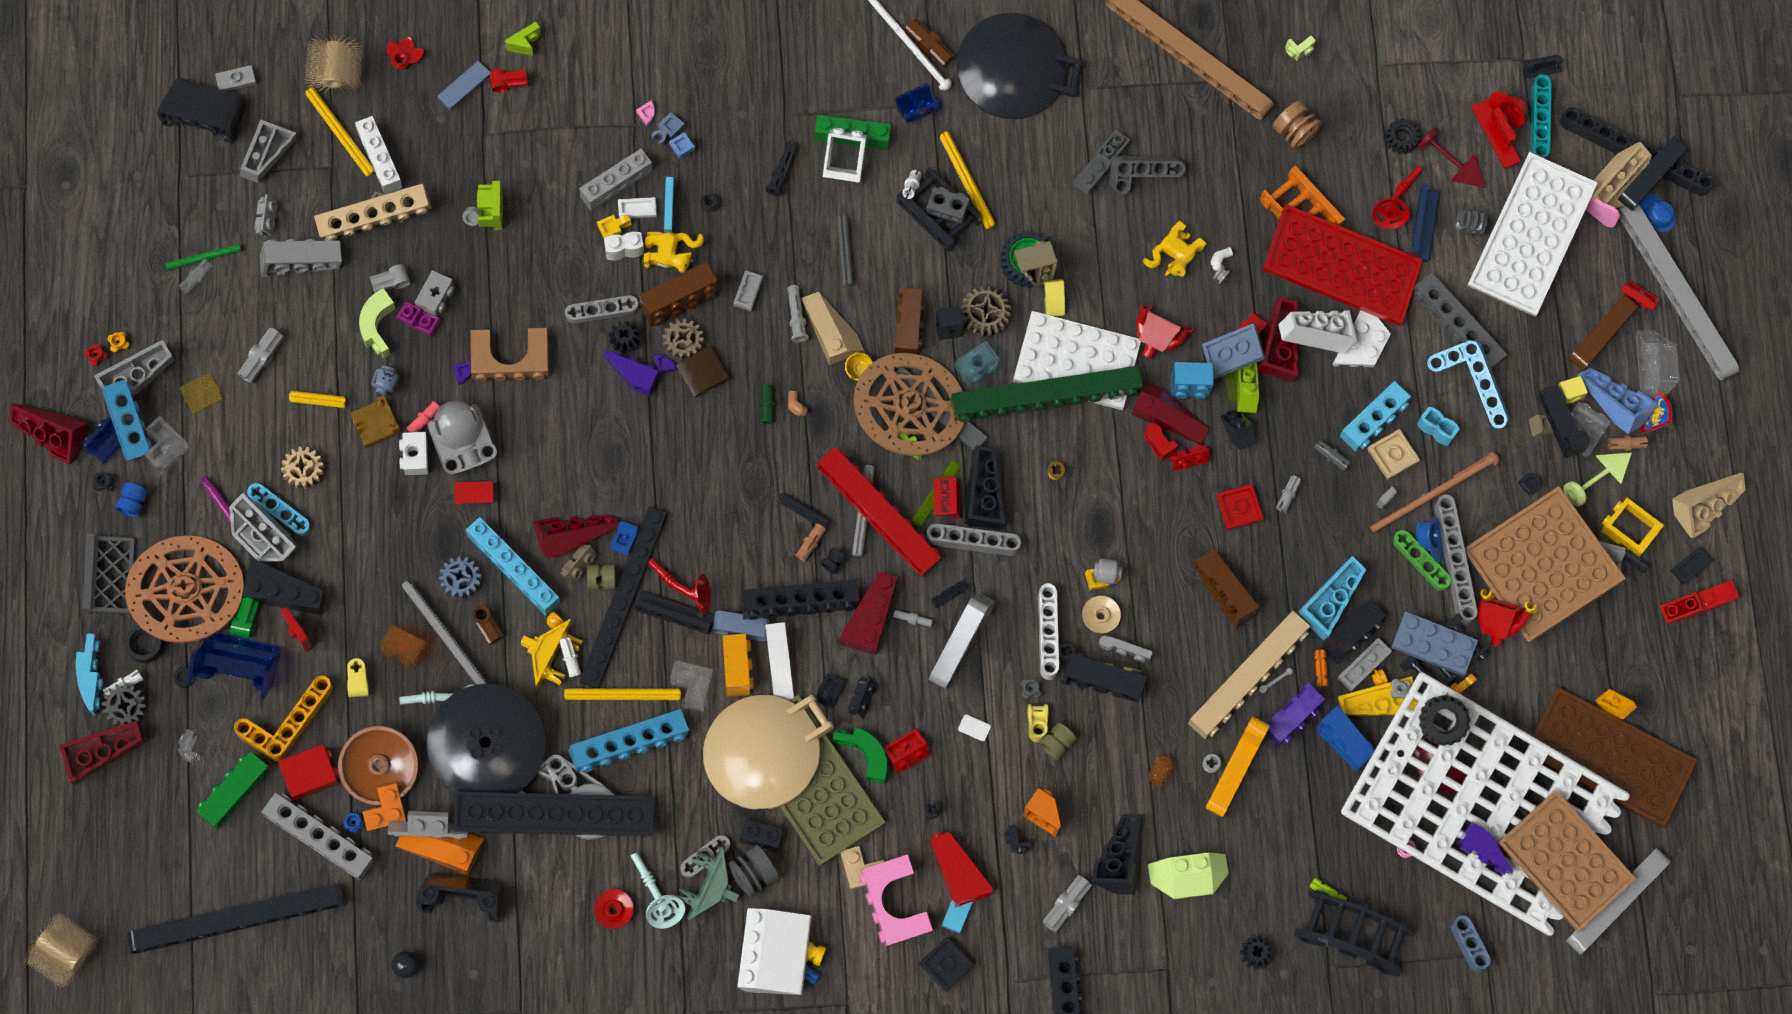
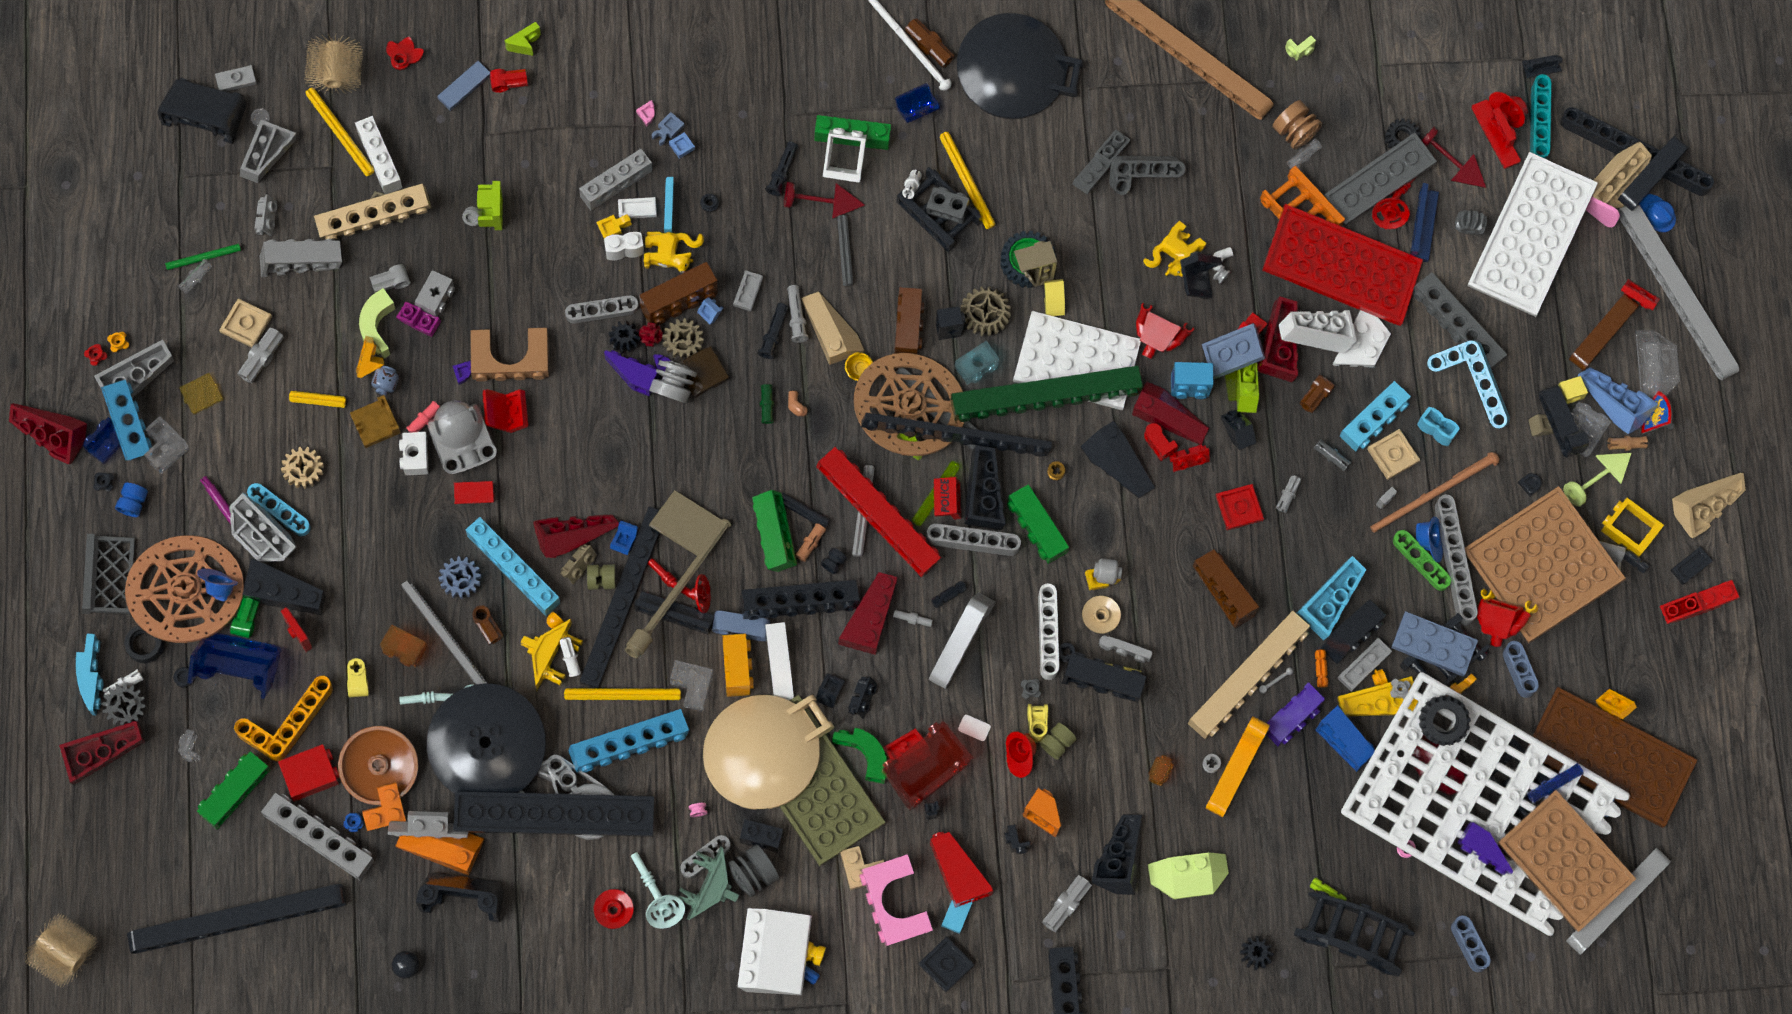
(217, 583): none -> blue piece
(245, 323): none -> tan plate
(259, 114): none -> clear plate
(367, 362): none -> light orange slope
(505, 411): none -> red bracket
(650, 334): none -> dark red gear
(673, 381): none -> light grey wheel
(695, 531): none -> dark tan flag
(698, 810): none -> bright pink bush
(709, 310): none -> medium blue tile
(771, 339): none -> black pin
(774, 531): none -> green brick
(842, 202): none -> dark red piece
(927, 765): none -> clear red windscreen
(955, 434): none -> black plate
(1020, 753): none -> red piece
(1038, 524): none -> green brick
(1115, 456): none -> black wedge
(1196, 274): none -> black bracket
(1304, 154): none -> clear pin
(1319, 390): none -> reddish brown piece
(1380, 178): none -> dark grey plate
(1520, 660): none -> sand blue beam
(1547, 787): none -> clear blue pin

